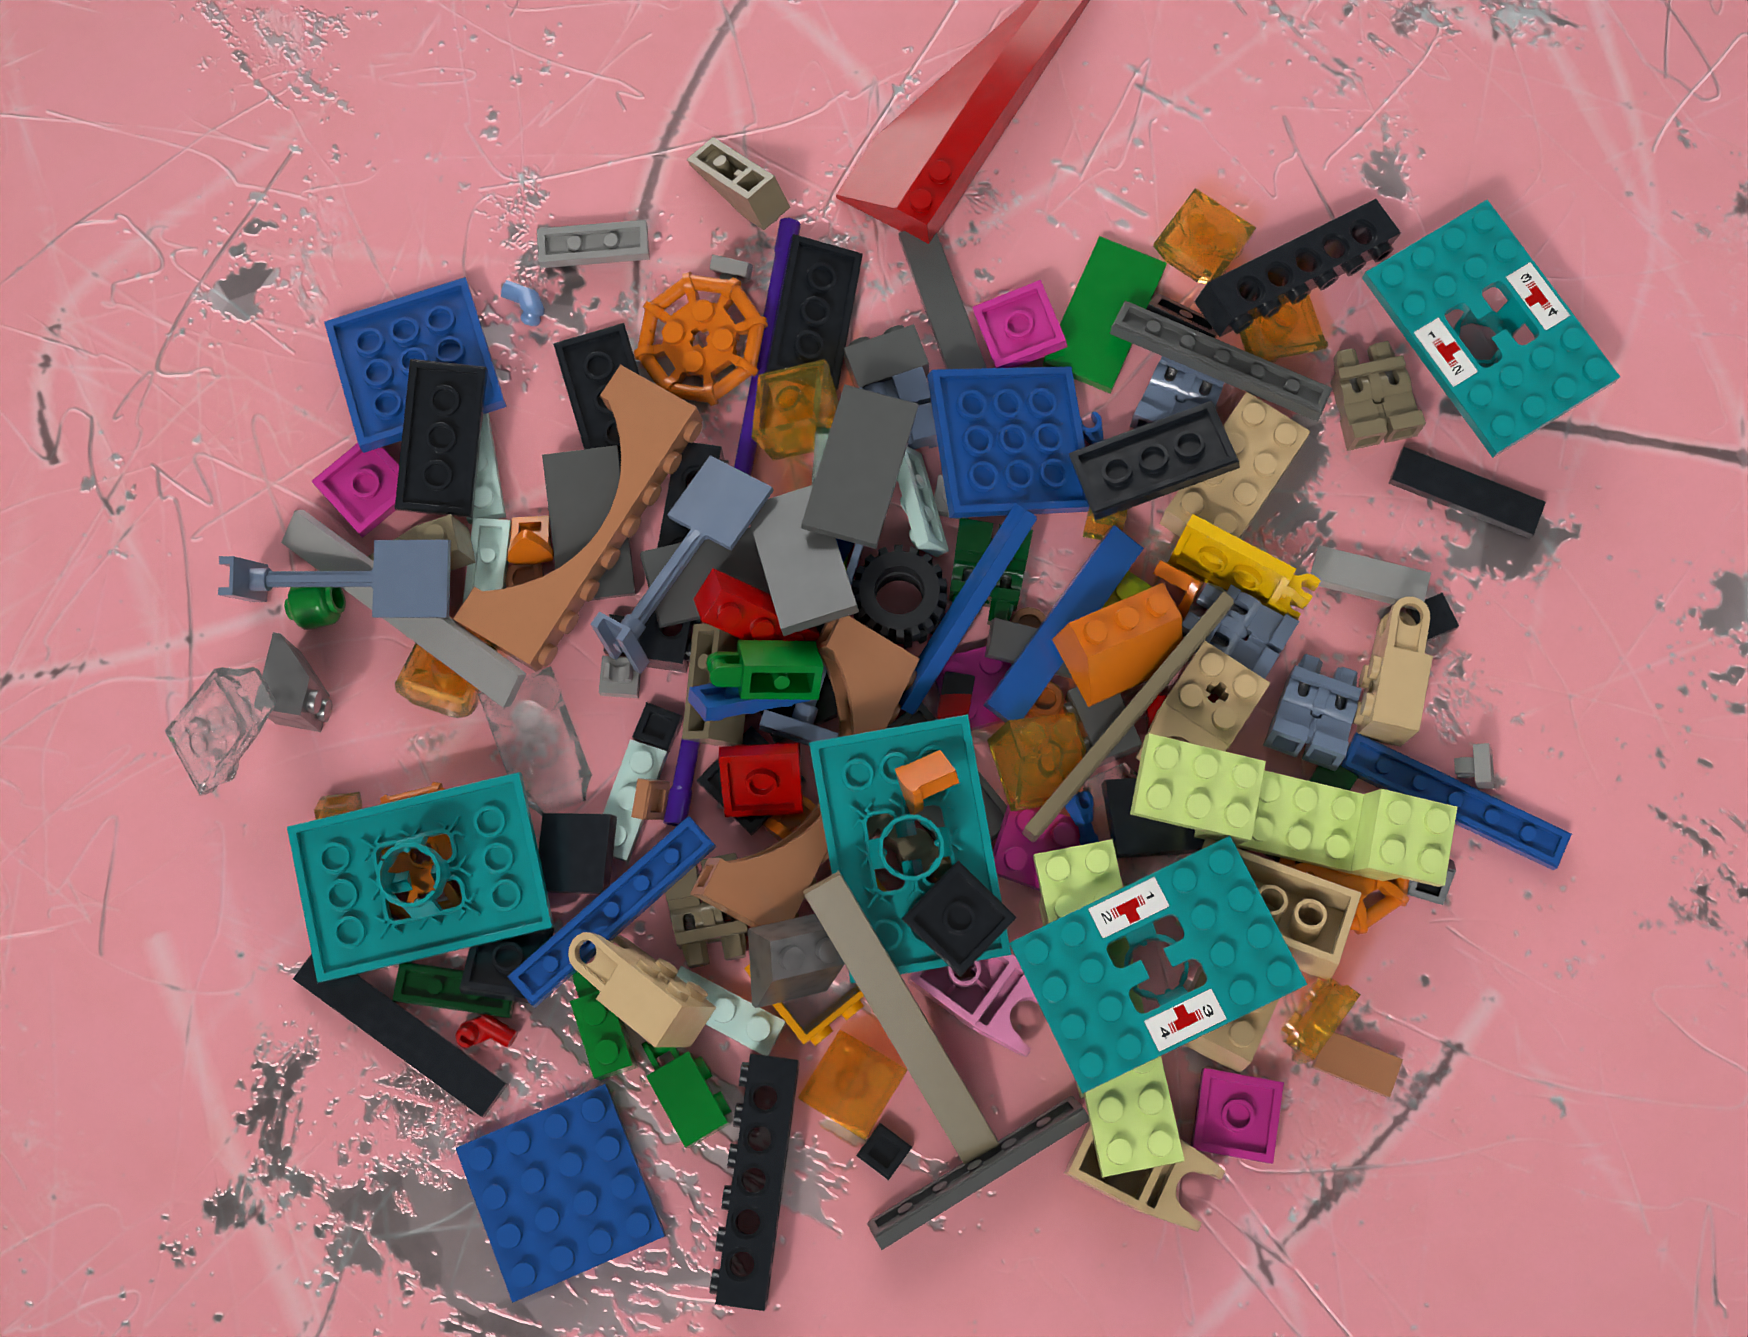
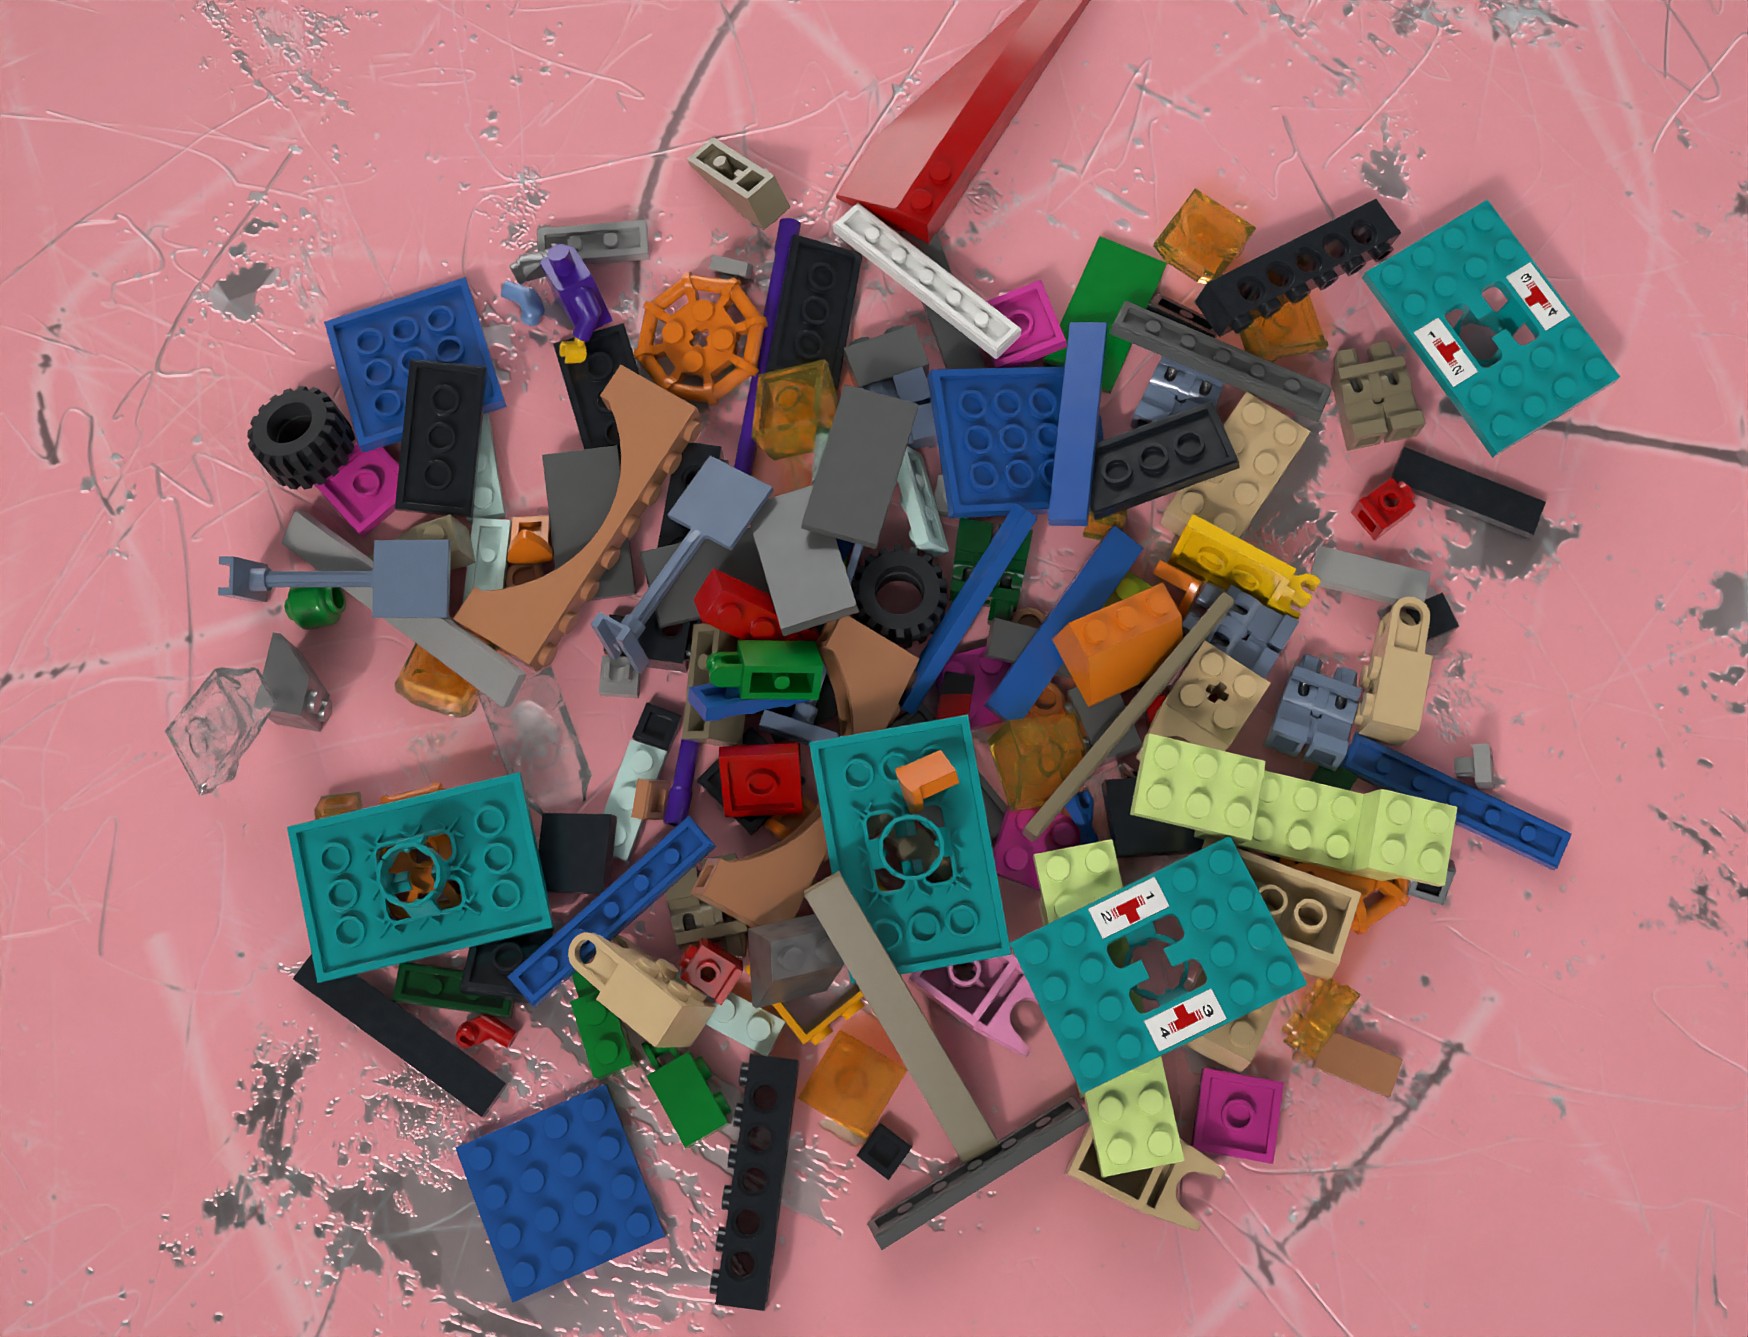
(301, 438): none -> black tyre
(572, 288): none -> dark purple torso
(705, 954): none -> red brick
(927, 280): none -> white tile
(959, 918): black tile -> none
(1078, 424): none -> blue tile
(1376, 515): none -> red brick

